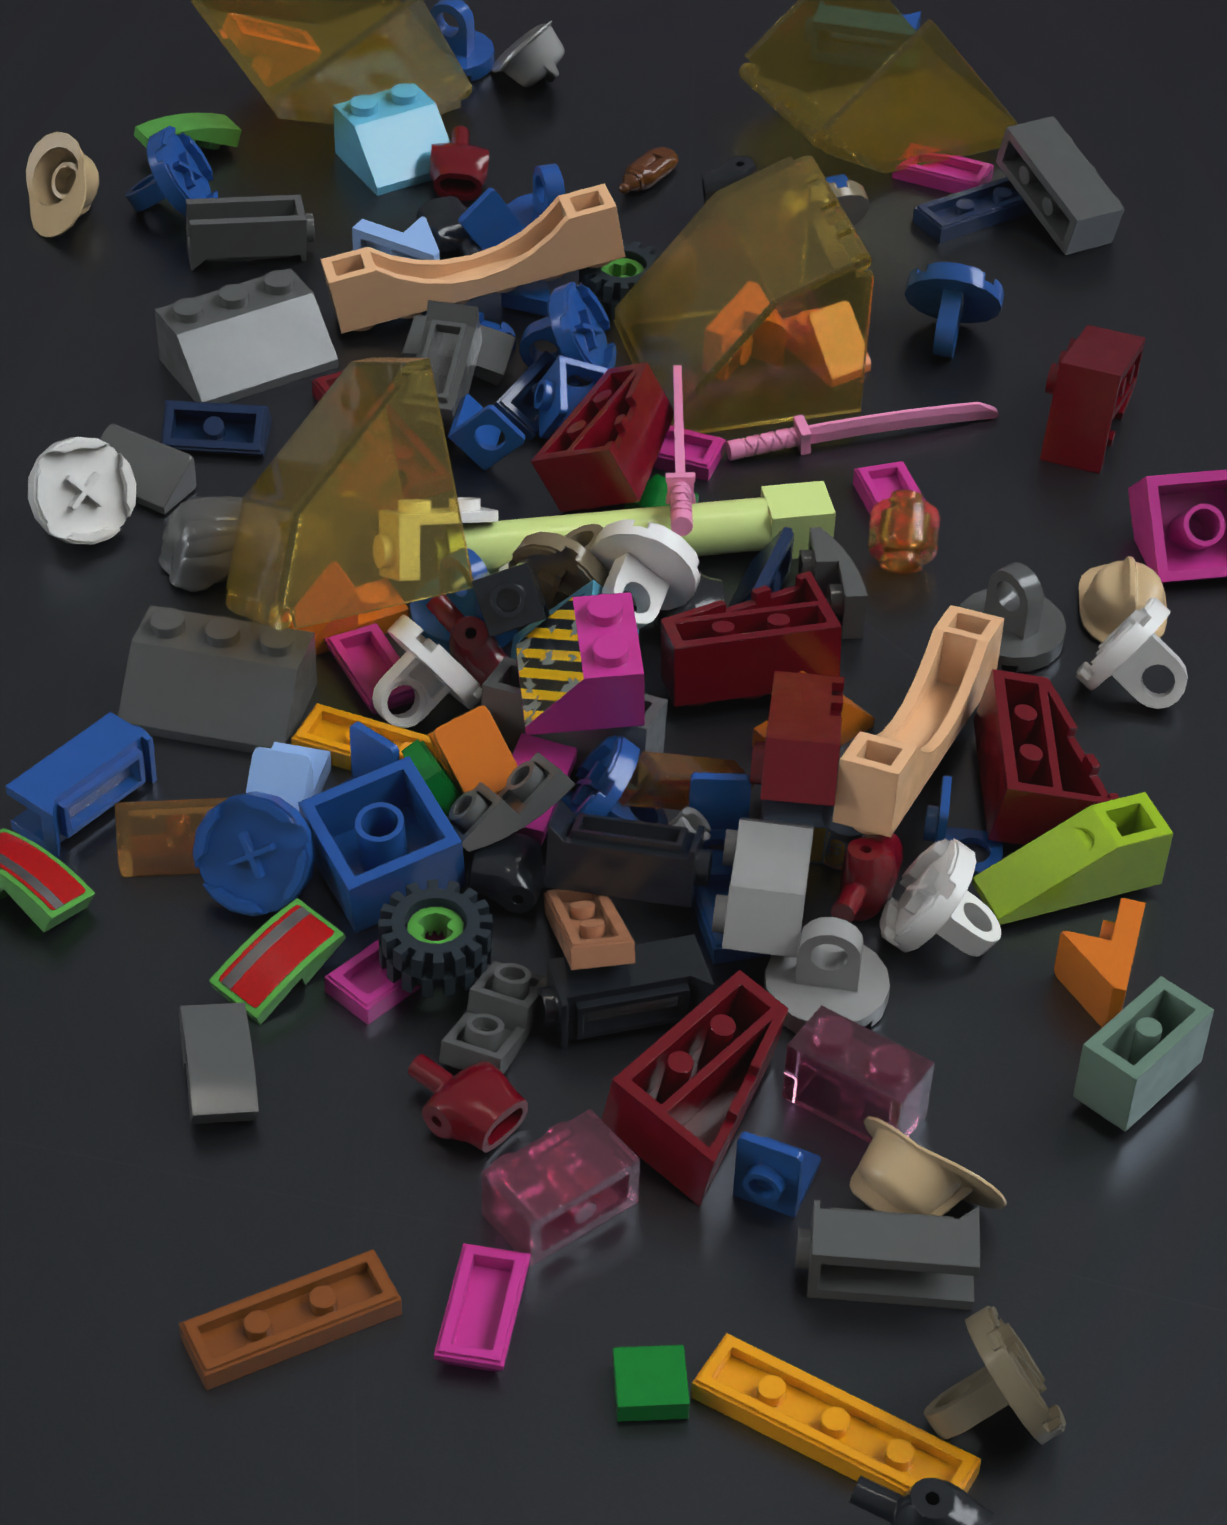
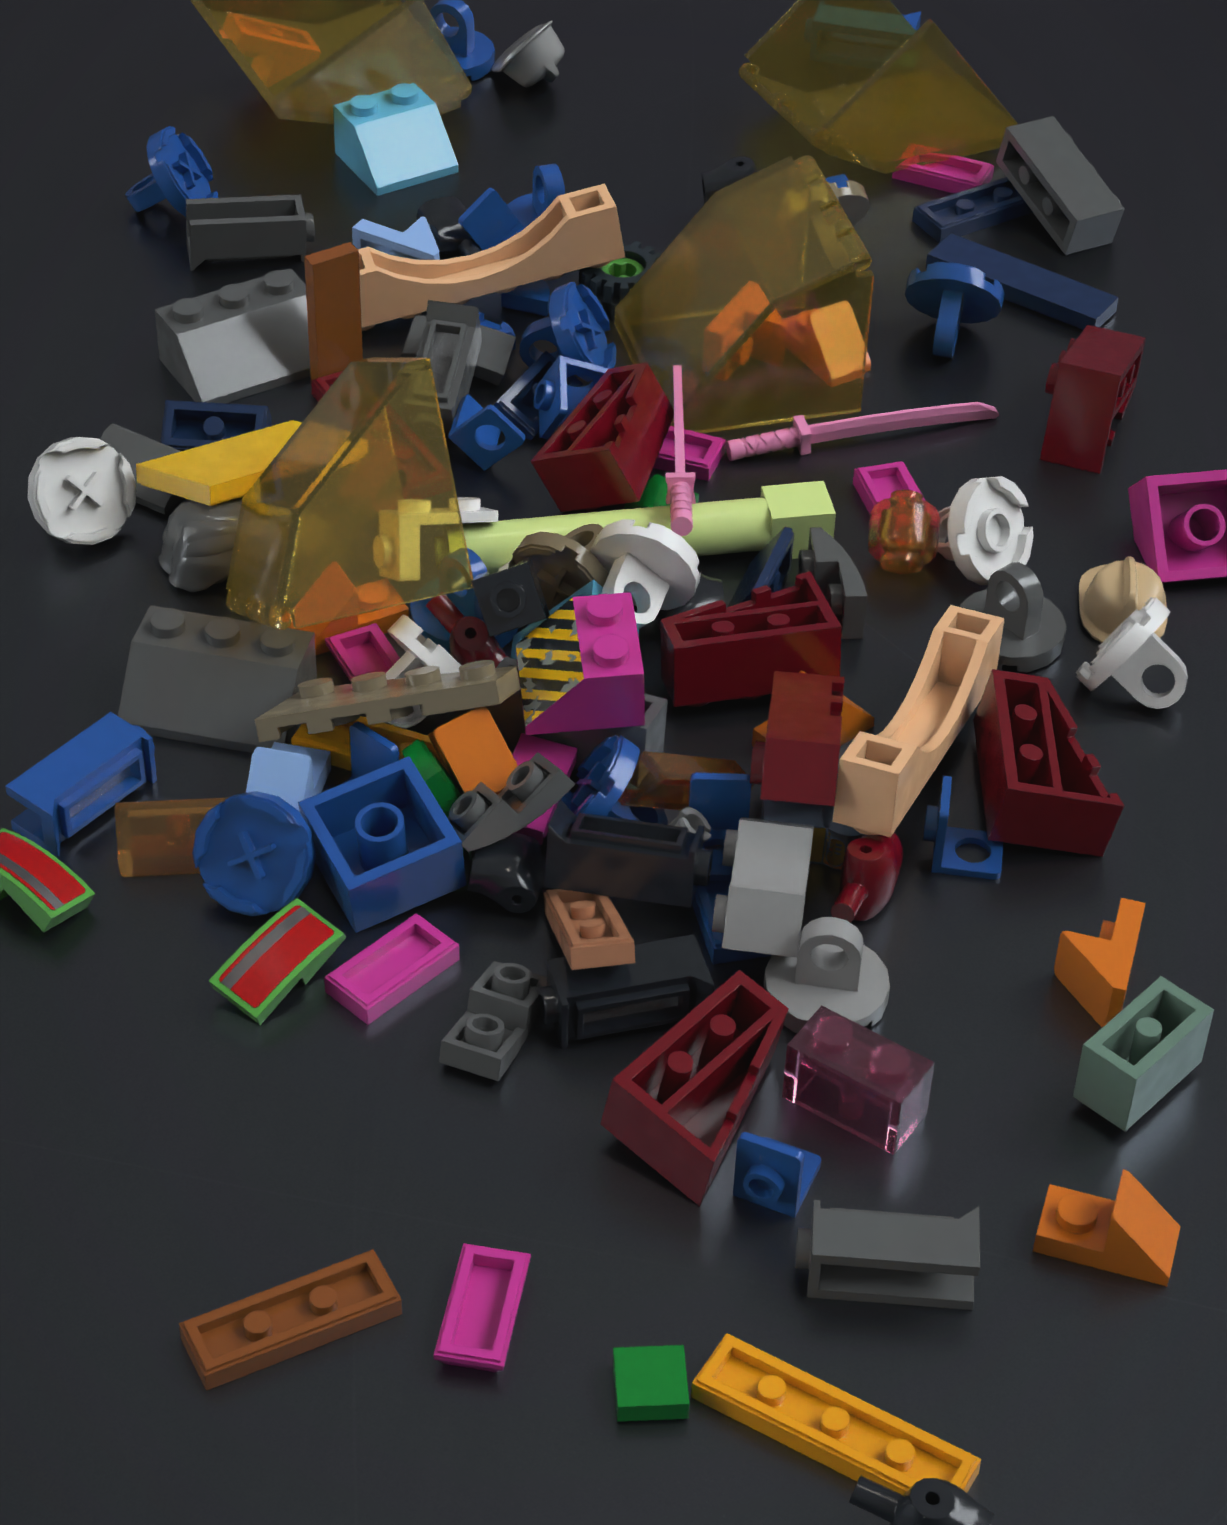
(59, 183): tan piece -> none
(205, 129): bright green slope -> none
(217, 469): none -> yellow tile
(218, 1063): dark grey slope -> none
(333, 309): none -> dark orange tile
(384, 700): none -> dark tan wing
(430, 962): black bush -> none
(458, 167): dark red piece -> none
(472, 1105): dark red piece -> none
(560, 1186): clear pink brick -> none
(648, 170): reddish brown piece -> none
(913, 1180): tan piece -> none
(940, 904): white tile -> none
(985, 528): none -> white tile
(1005, 1380): dark tan tile -> none
(1029, 284): none -> dark blue tile
(1084, 859): lime slope -> none
(1117, 1236): none -> orange slope

